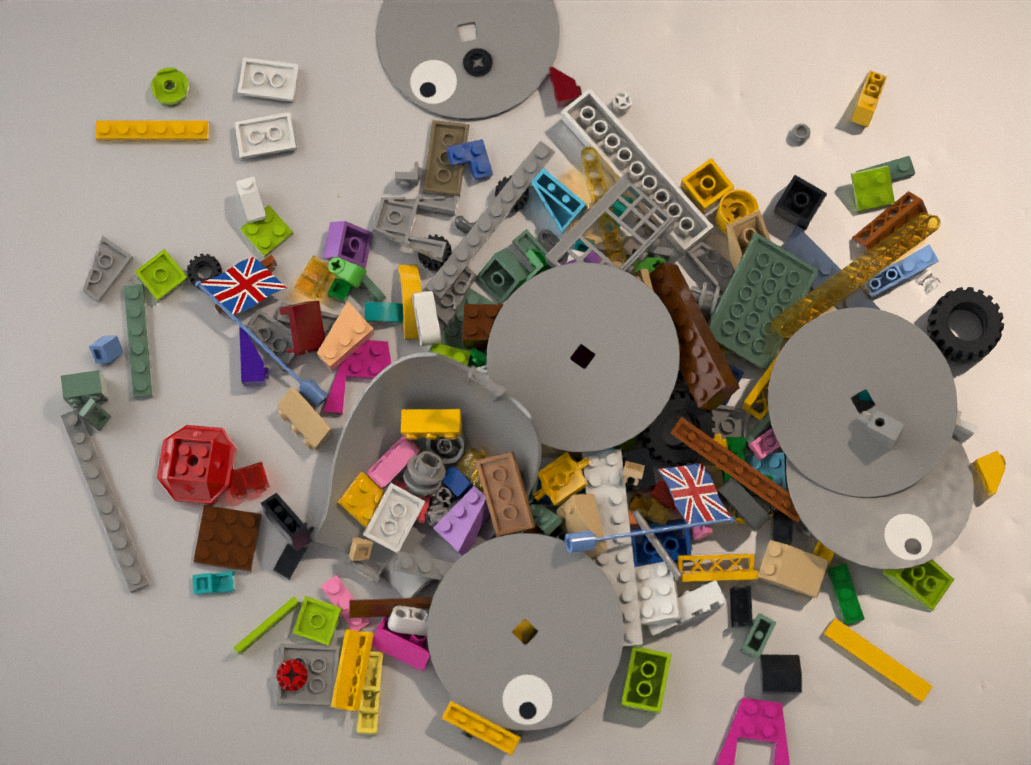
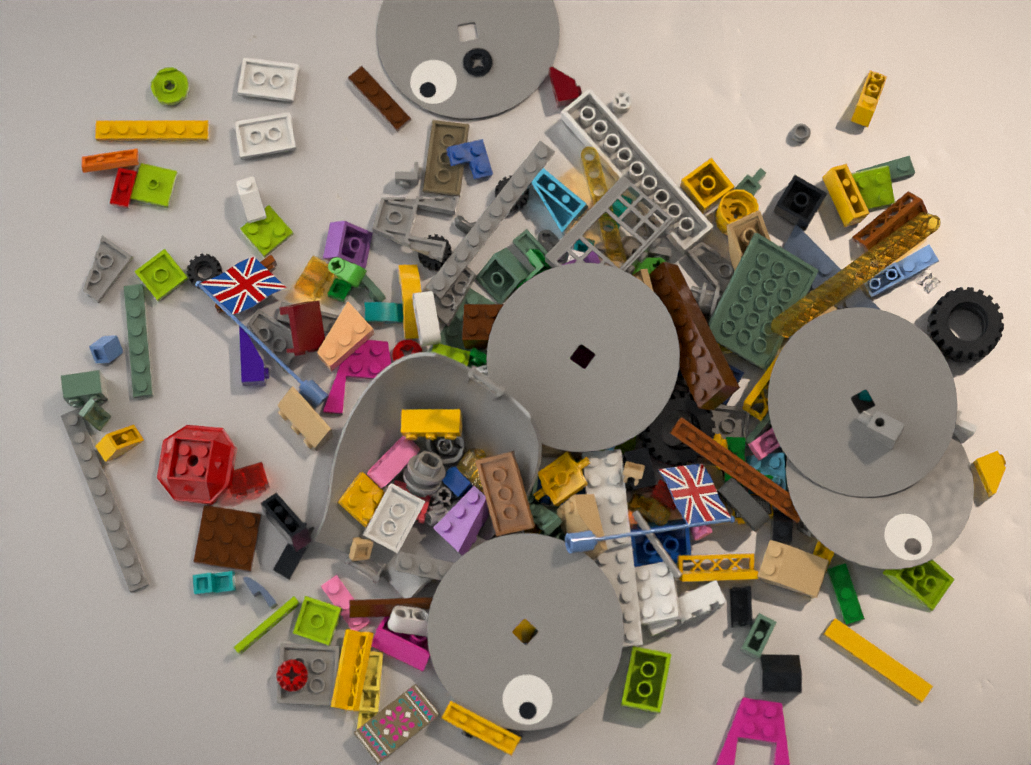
(110, 160): none -> orange tile
(119, 442): none -> yellow slope
(123, 188): none -> red plate
(154, 185): none -> lime plate
(257, 589): none -> sand blue slope
(379, 98): none -> reddish brown plate
(396, 724): none -> dark tan tile
(406, 346): none -> red gear
(751, 184): none -> sand green plate
(845, 195): none -> yellow brick

